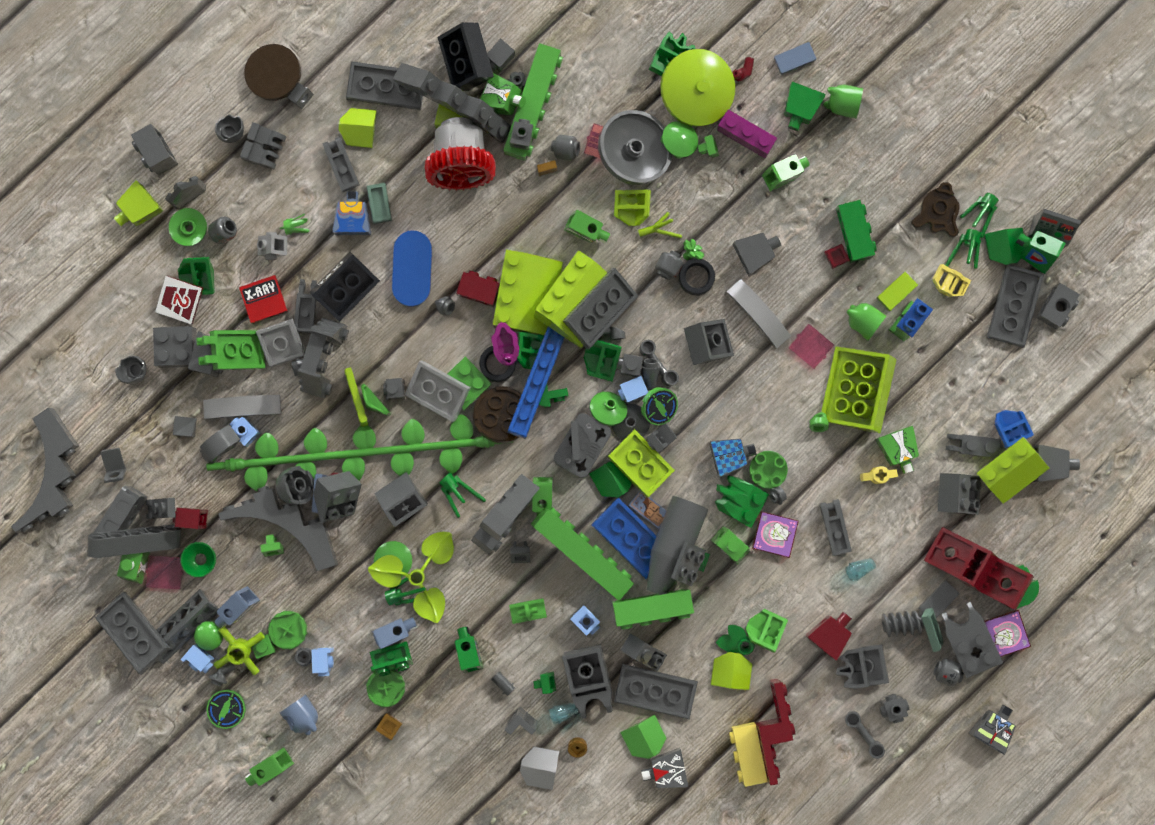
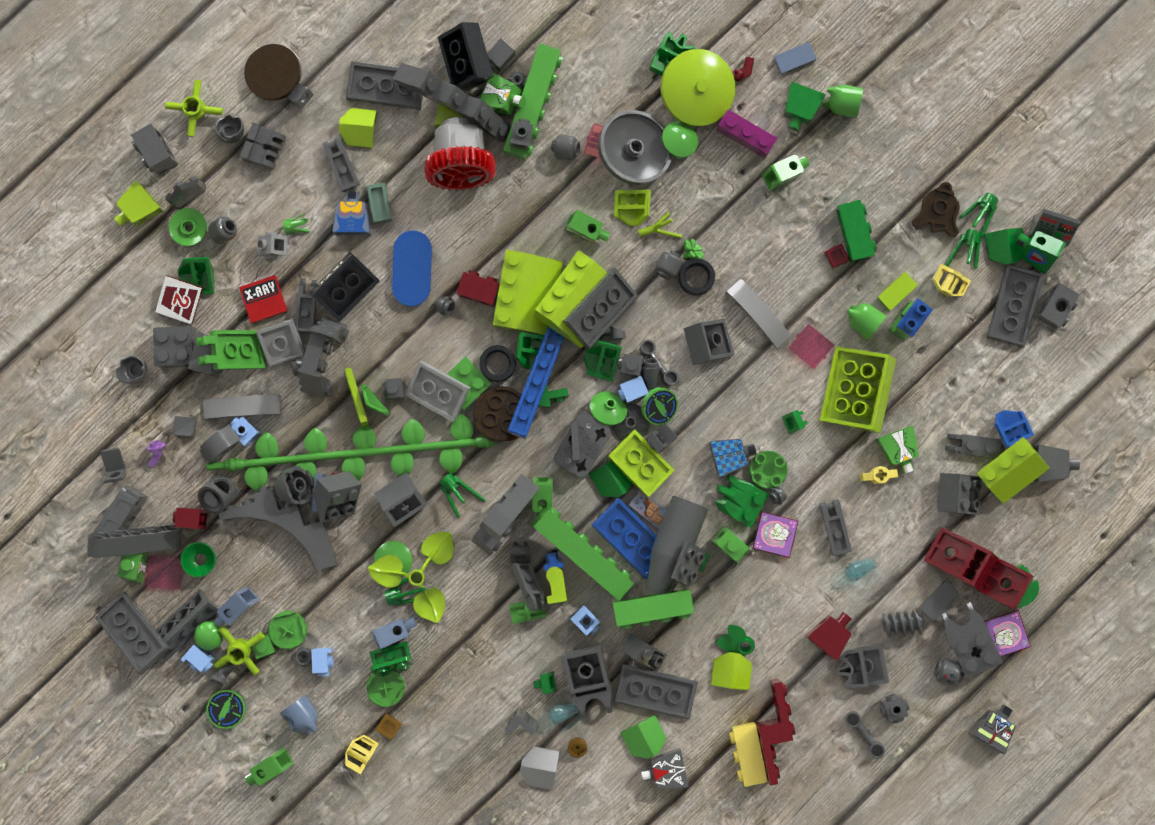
(51, 498): dark grey arch -> none
(155, 447): none -> medium lavender plate
(160, 508): dark grey plate -> none
(190, 102): none -> lime bar
(217, 494): none -> dark grey piece
(272, 547): bright green tile -> none
(364, 759): none -> light yellow piece
(470, 659): green torso -> none
(502, 682): dark grey pin -> none
(505, 344): magenta arm -> none
(530, 586): none -> dark grey hinge
(547, 168): pearl gold tile -> none
(556, 578): none -> lime hips
(709, 147): bright green tile -> none
(756, 251): dark grey torso -> none
(766, 629): bright green slope -> none
(793, 421): none -> green tile
(819, 422): bright green tile -> none
(932, 629): sand green tile -> none

